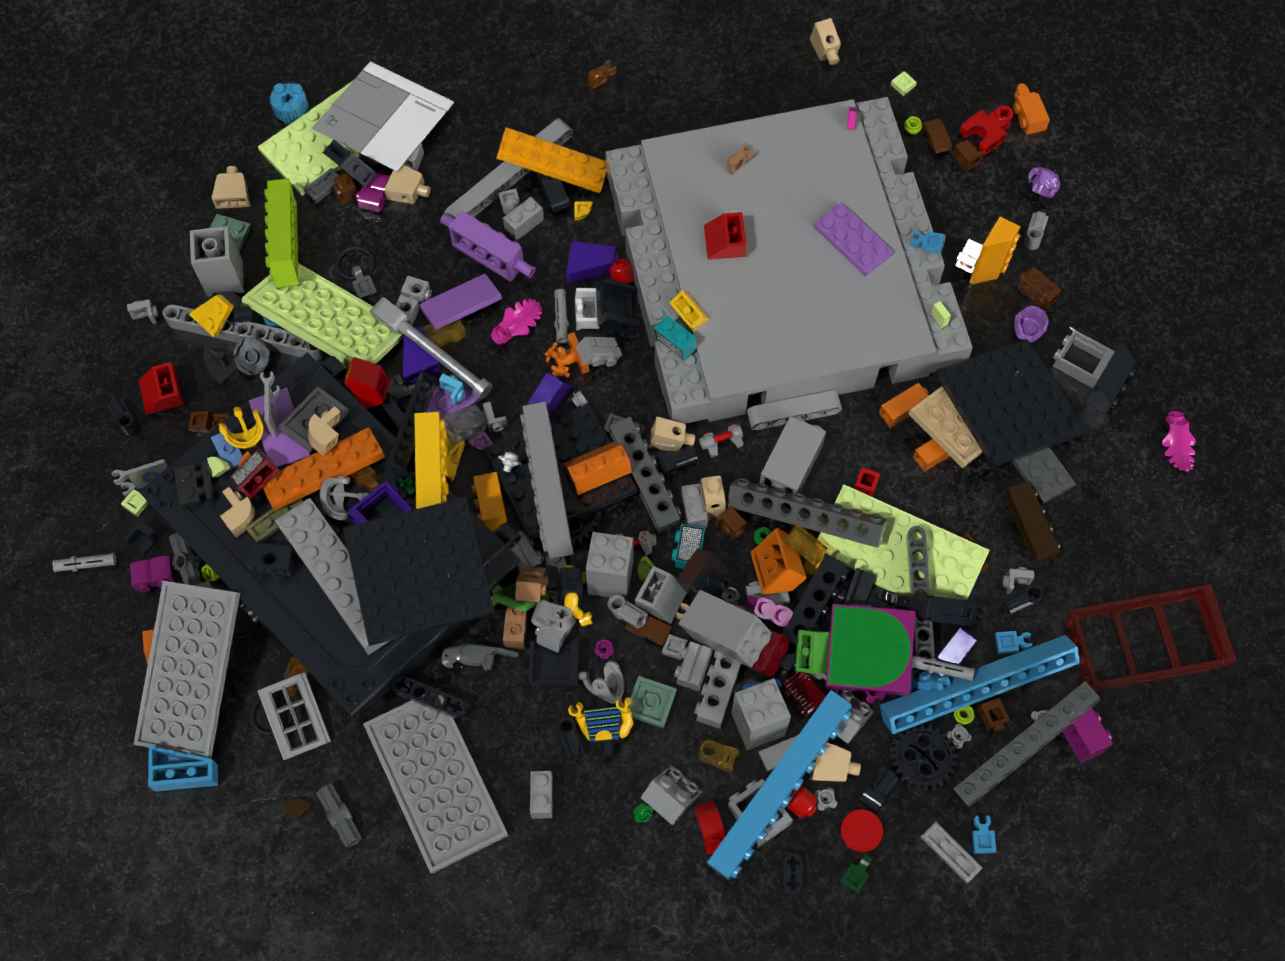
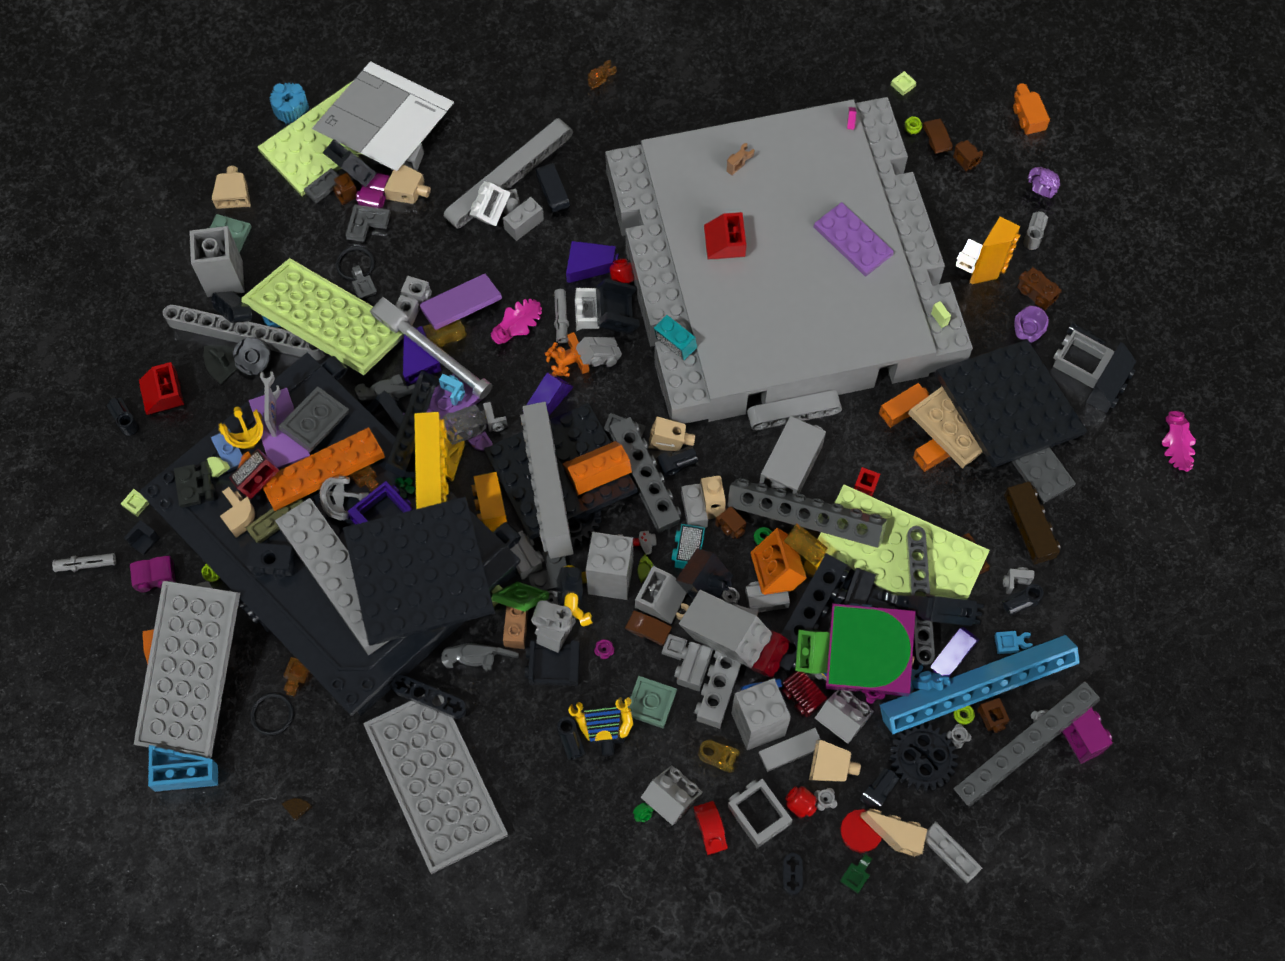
(139, 476): light grey flag -> none
(143, 309): light grey bracket -> none
(185, 560): dark grey piece -> none
(205, 421): reddish brown slope -> none
(213, 314): yellow wing -> none
(276, 723): light grey piece -> none
(281, 233): lime brick -> none
(320, 430): tan brick -> none
(339, 815): dark grey piece -> none
(362, 218): none -> dark grey plate
(367, 382): red slope -> none
(487, 245): medium lavender brick -> none
(489, 203): none -> white window
(509, 460): white plant -> none
(531, 584): medium nougat brick -> none
(541, 794): light grey brick -> none
(552, 160): light orange plate -> none
(579, 399): light grey plate -> none
(582, 209): yellow tile -> none
(602, 687): light grey helmet -> none
(627, 611): light grey piece -> none
(689, 310): yellow slope -> none
(710, 441): light grey piece -> none
(768, 610): magenta brick -> none
(779, 785): dark azure brick -> none
(826, 41): tan torso -> none
(901, 836): none -> tan slope
(931, 242): dark azure plate -> none
(940, 667): light grey pin -> none
(983, 839): dark azure plate -> none
(989, 127): red piece -> none
(1211, 616): clear red window -> none

